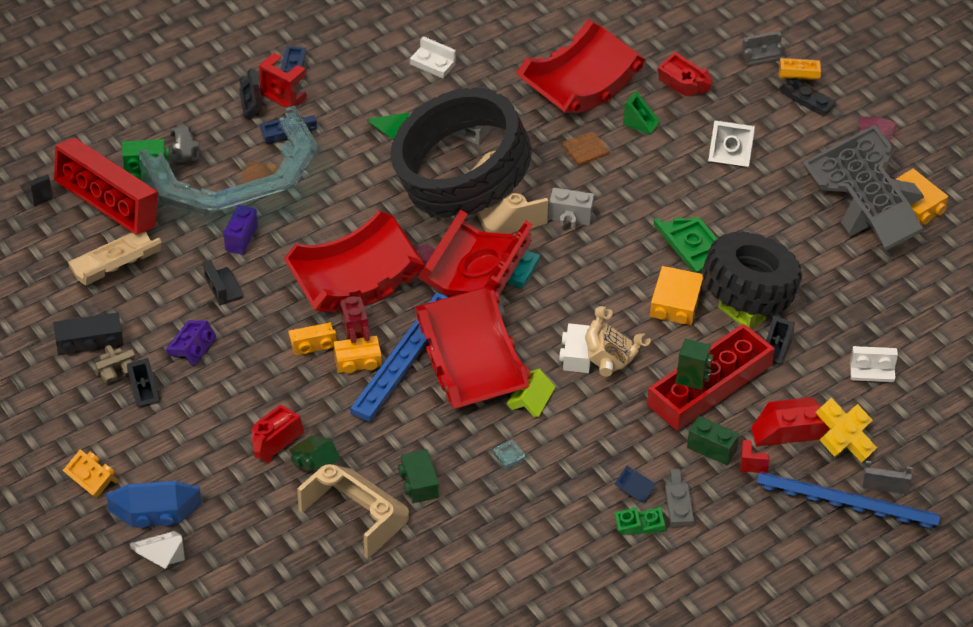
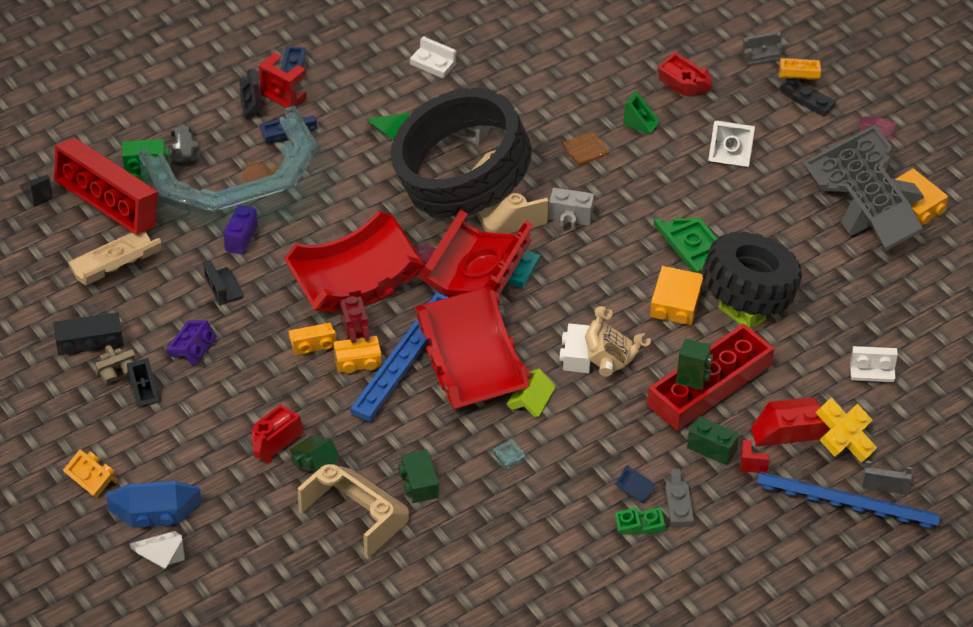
(585, 71): red panel -> none
(780, 337): black slope -> none

